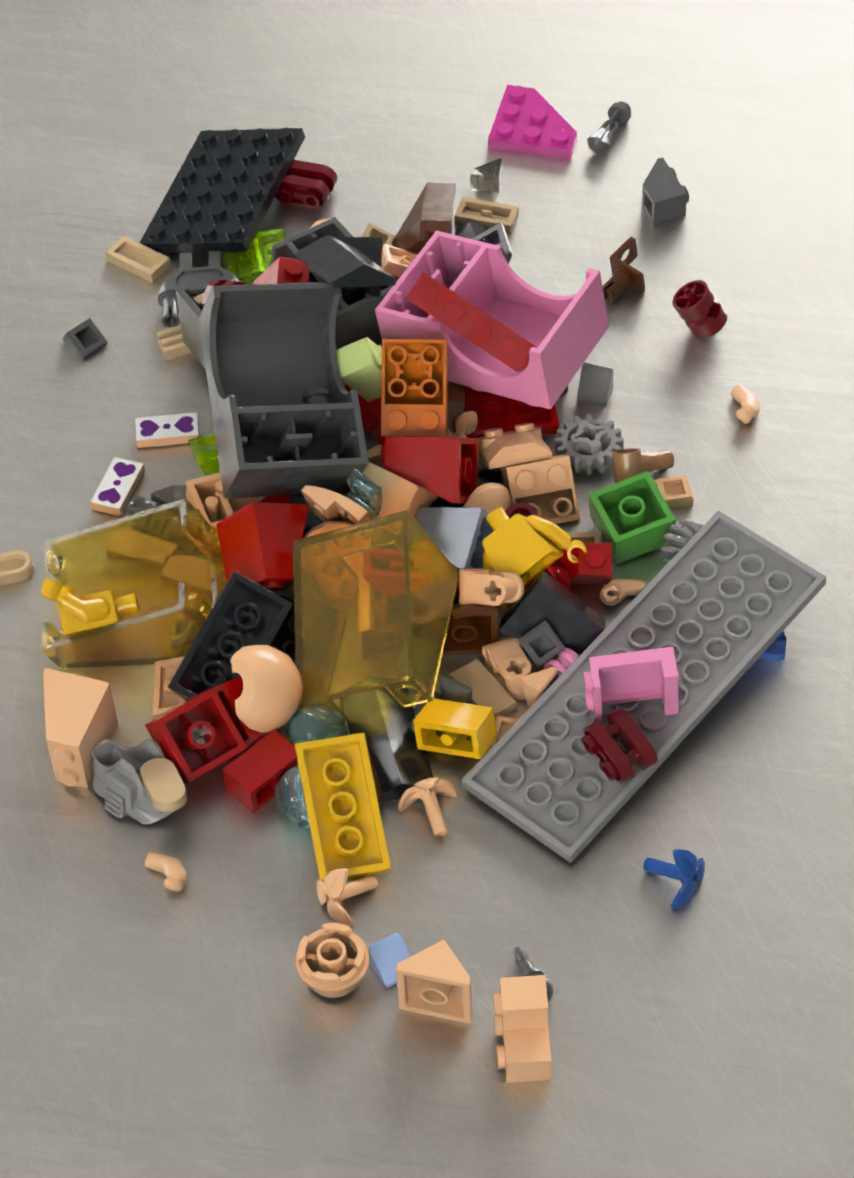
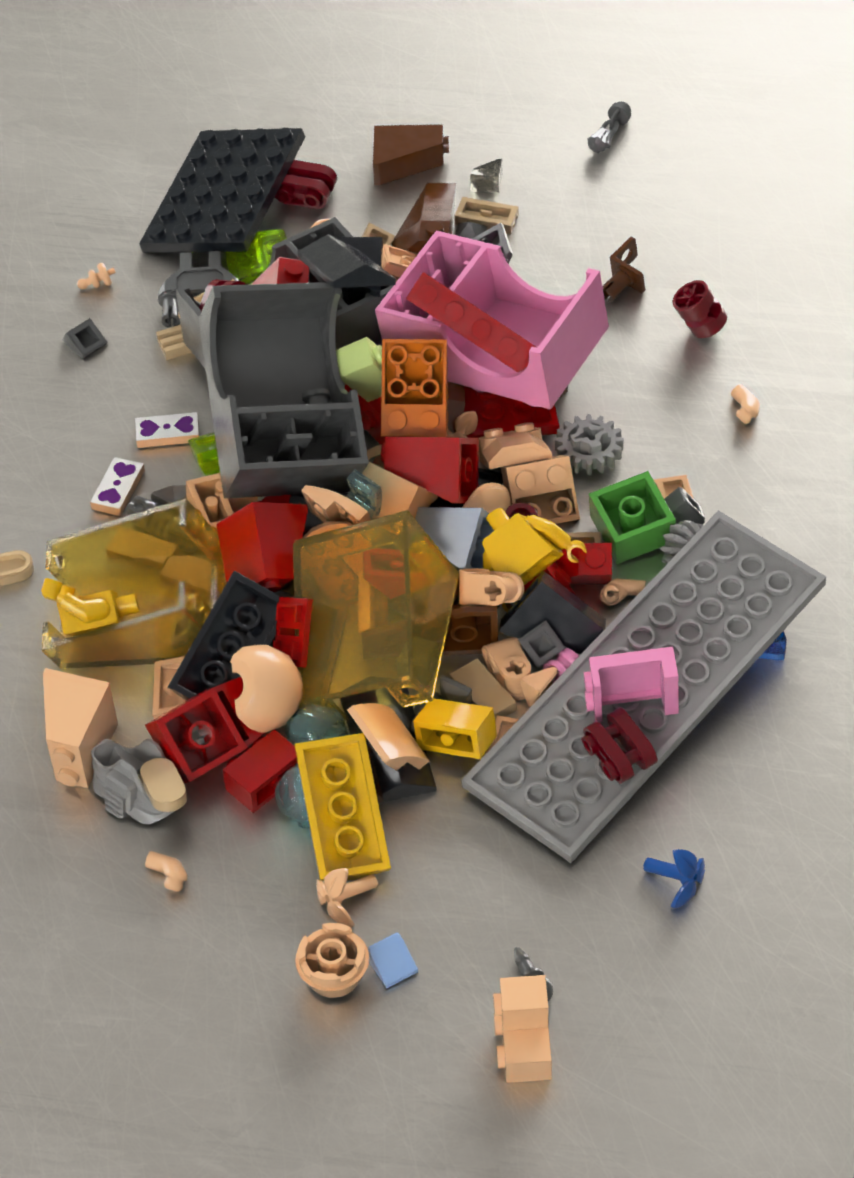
(95, 278): none -> light nougat hair
(138, 259): tan tile -> none
(292, 615): none -> red piece
(388, 735): none -> light nougat slope
(407, 150): none -> reddish brown slope
(427, 791): light nougat plant -> none
(435, 984): light nougat slope -> none
(531, 125): dark pink plate -> none
(595, 384): dark grey slope -> none
(634, 461): medium nougat pin -> none
(663, 194): dark grey slope -> none
(684, 507): none -> dark grey slope

